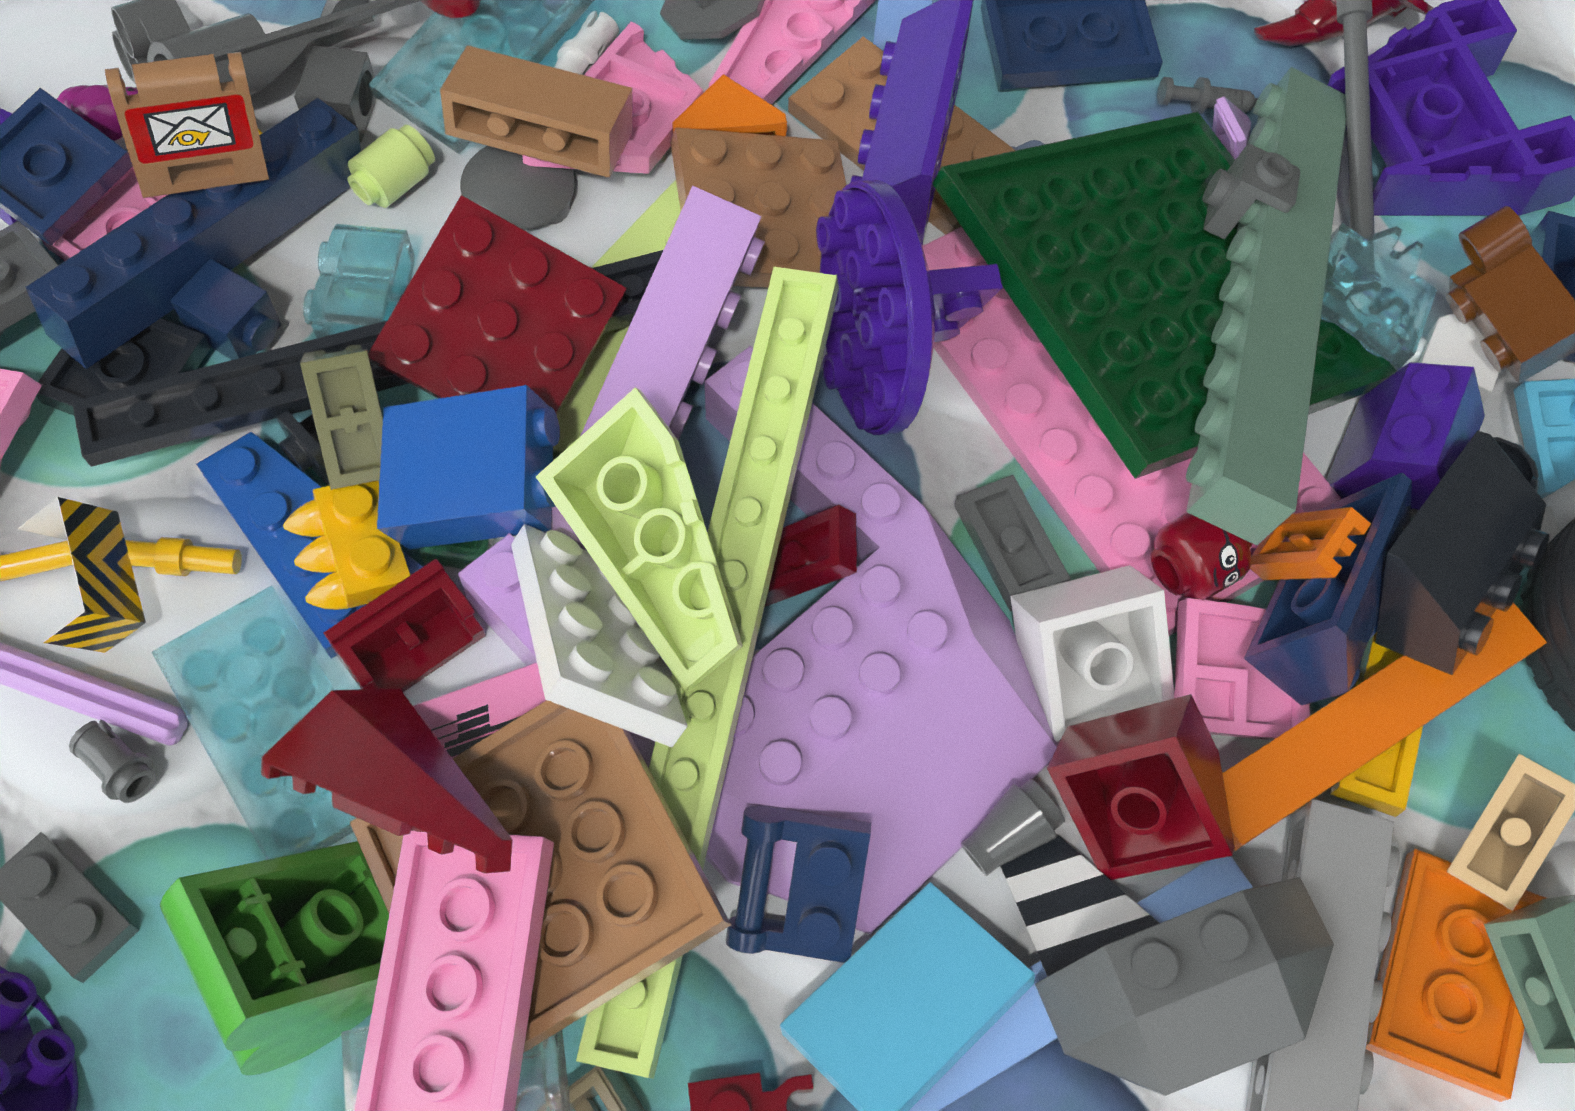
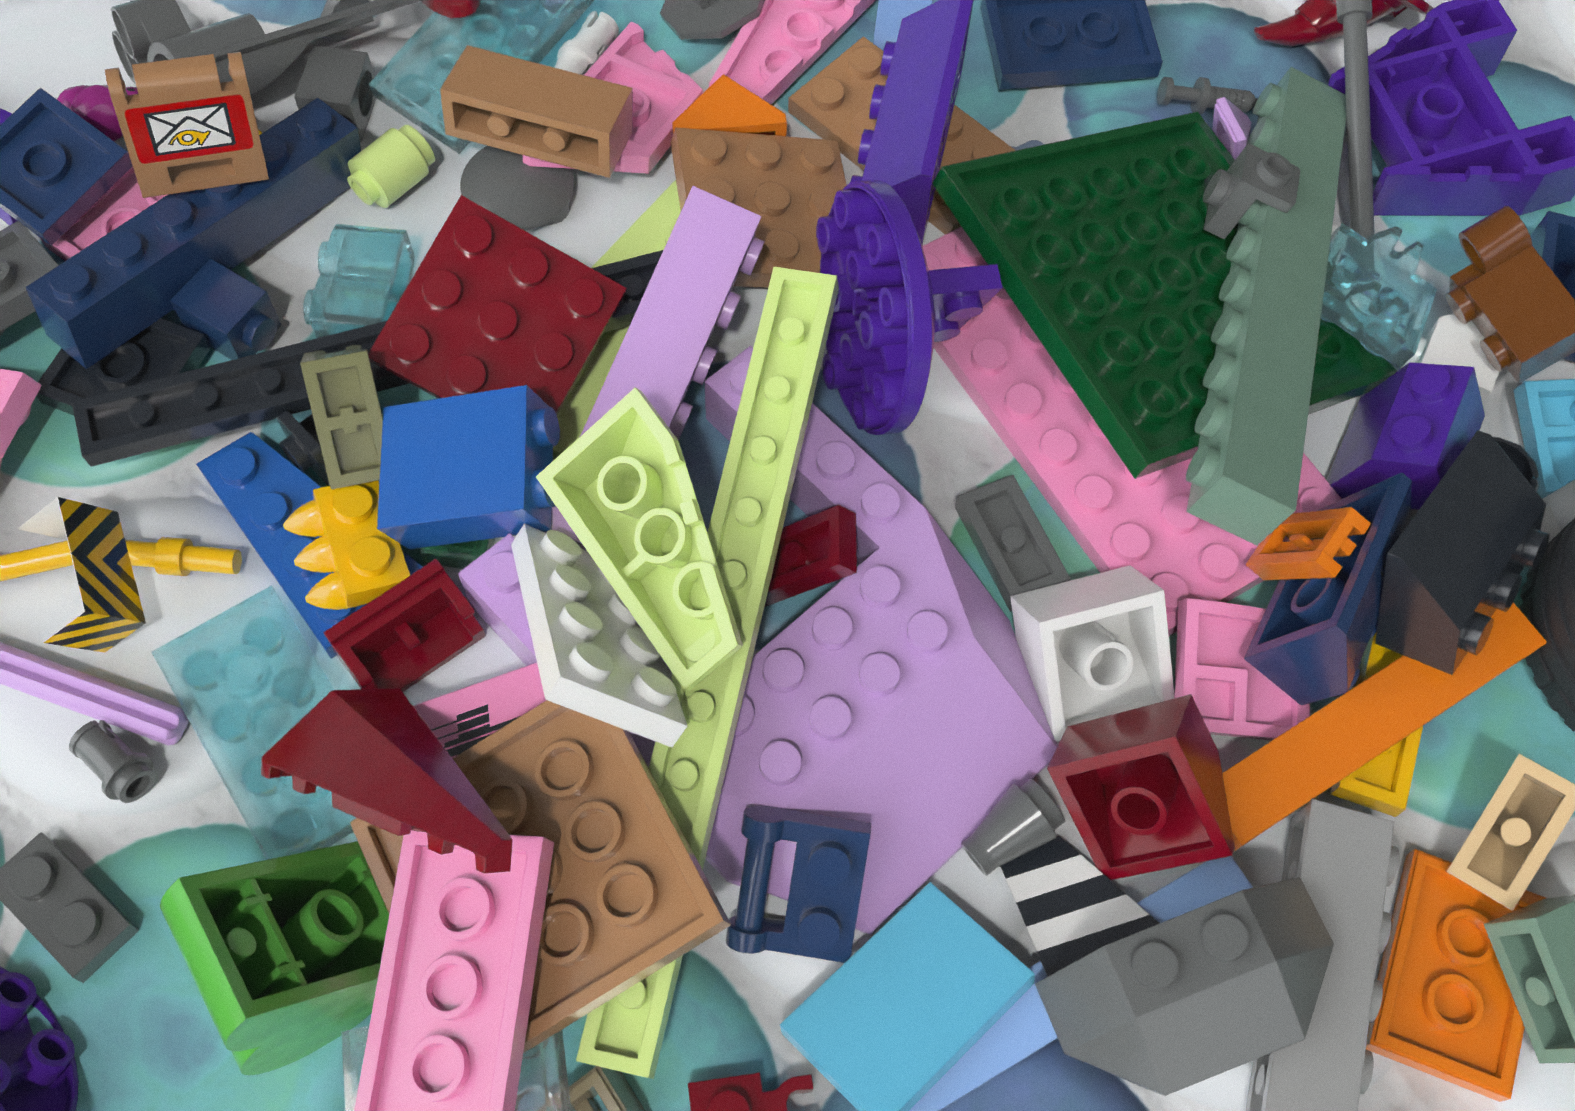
(1198, 557): dark red head -> none

